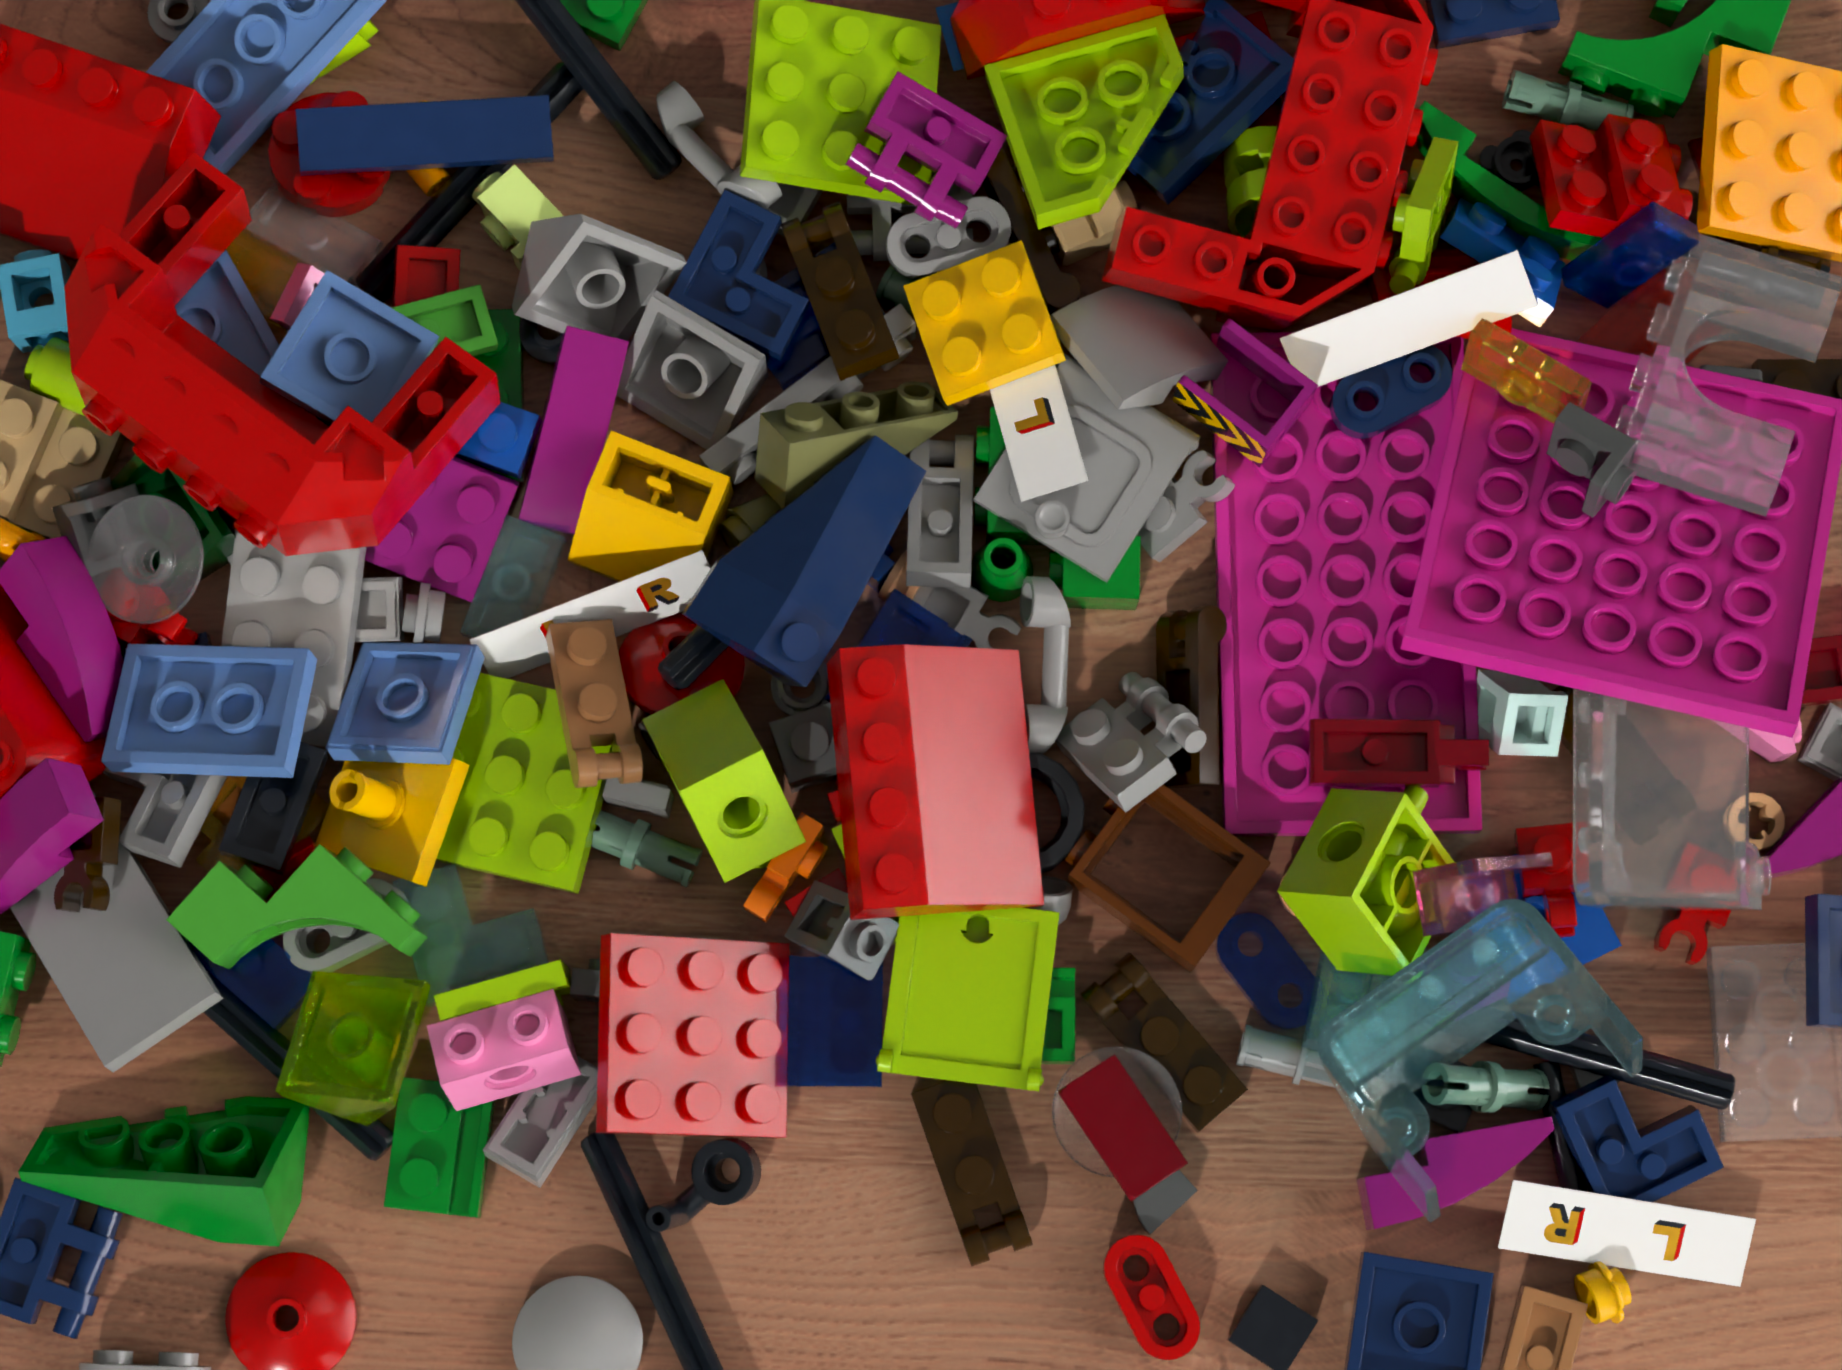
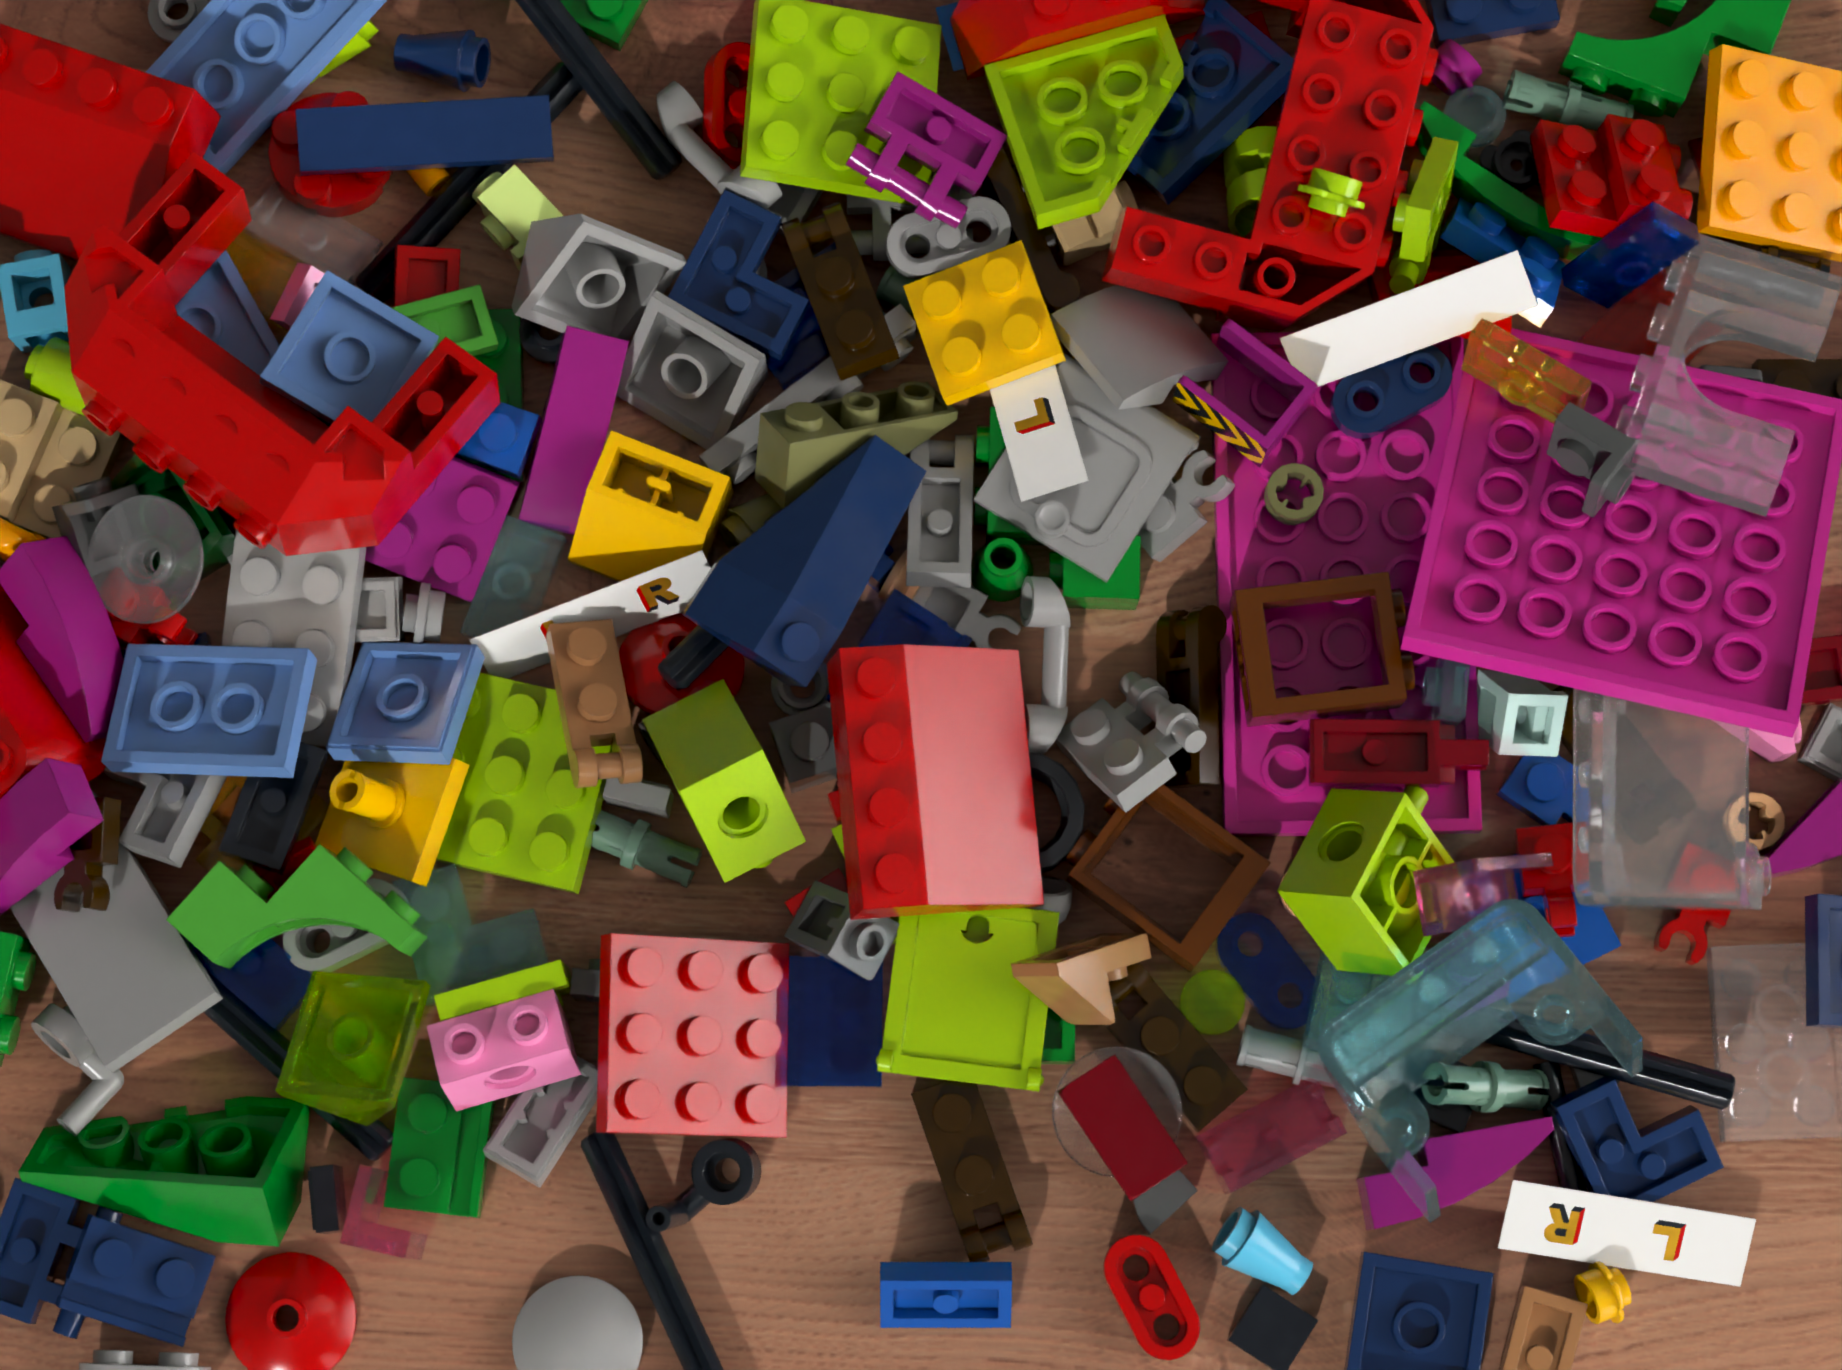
(66, 1038): none -> light grey plate
(135, 1280): none -> dark blue plate
(327, 1198): none -> black tile
(362, 1217): none -> clear pink panel
(445, 57): none -> dark blue cone
(724, 103): none -> red plate
(785, 868): orange plate -> none
(945, 1294): none -> blue plate
(1078, 975): none -> medium nougat slope
(1212, 1002): none -> clear neon green tile
(1255, 662): none -> reddish brown window
(1259, 1250): none -> medium azure cone
(1270, 1135): none -> clear pink hinge
(1309, 504): none -> olive bush
(1332, 192): none -> lime plate
(1446, 691): none -> clear light blue plate
(1454, 68): none -> magenta plate
(1478, 111): none -> clear light blue plate
(1541, 788): none -> blue plate

